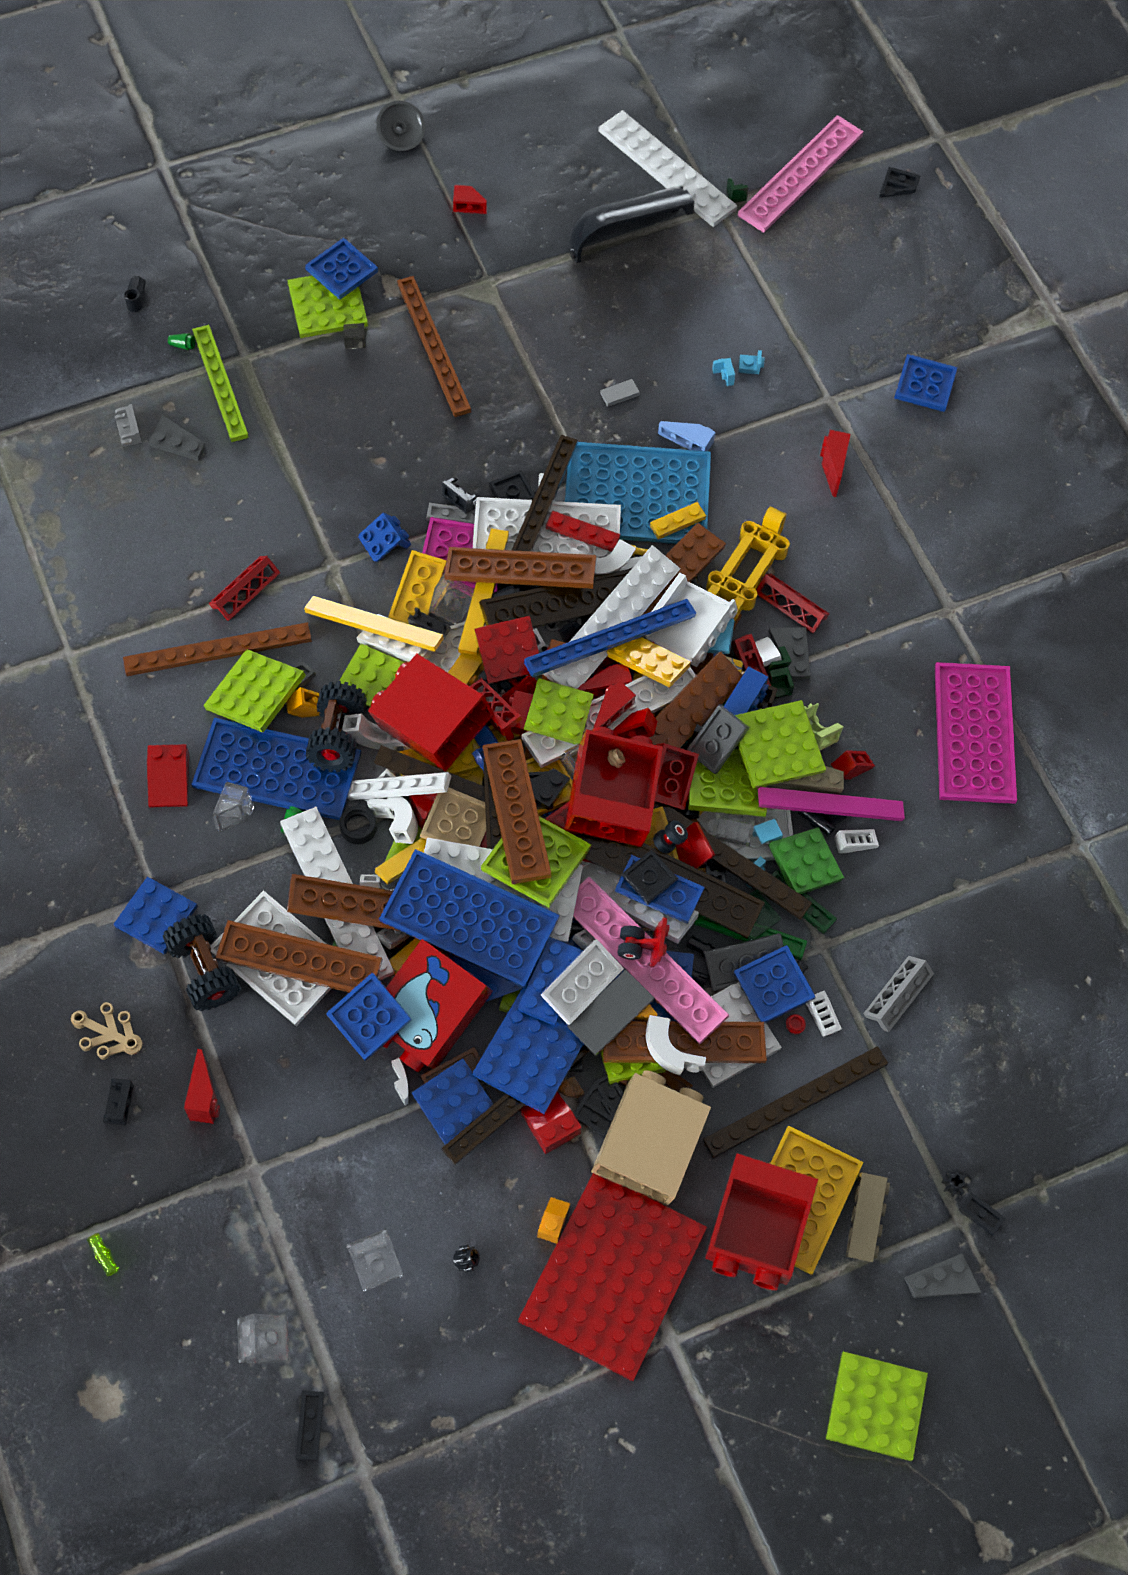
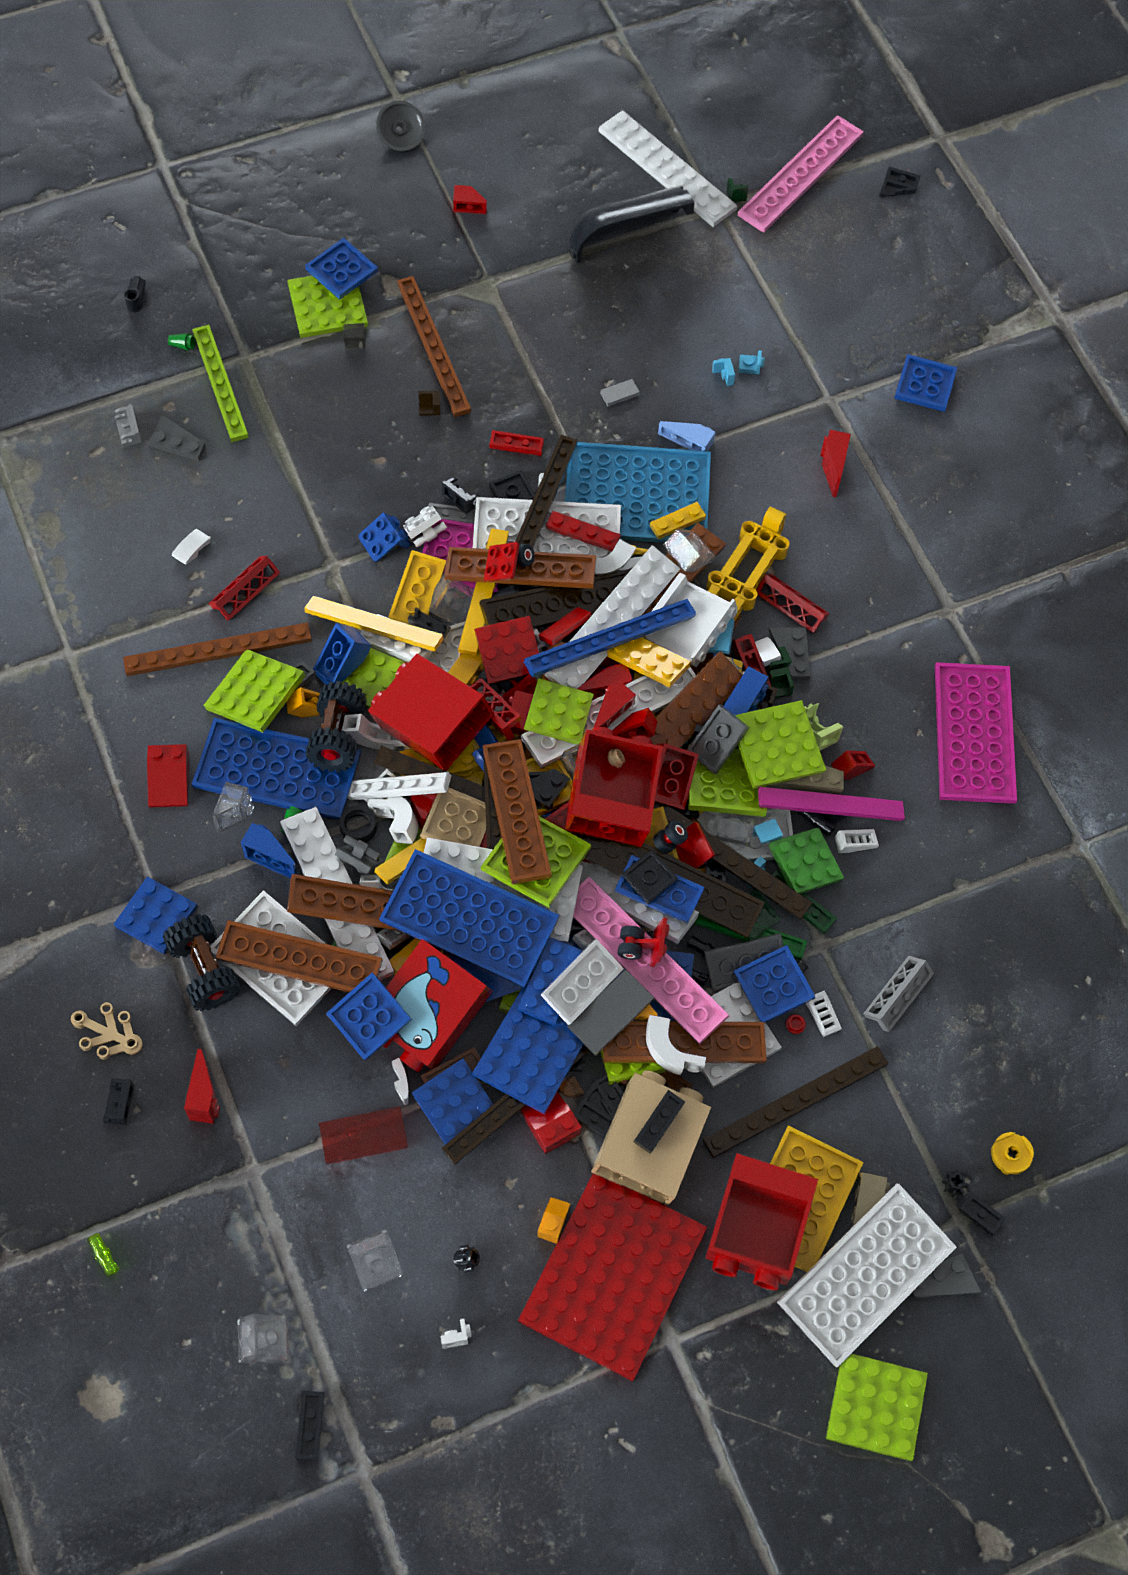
(189, 547): none -> white slope
(264, 849): none -> blue slope
(341, 654): none -> blue slope
(359, 855): none -> dark grey plate
(363, 1135): none -> clear red plate
(423, 523): none -> white plate
(429, 403): none -> dark brown panel
(453, 1338): none -> white bracket
(503, 560): none -> red plate
(516, 443): none -> red tile
(565, 626): none -> red tile
(659, 1121): none -> black plate
(688, 550): none -> clear slope
(866, 1275): none -> white plate
(1022, 1159): none -> yellow plate

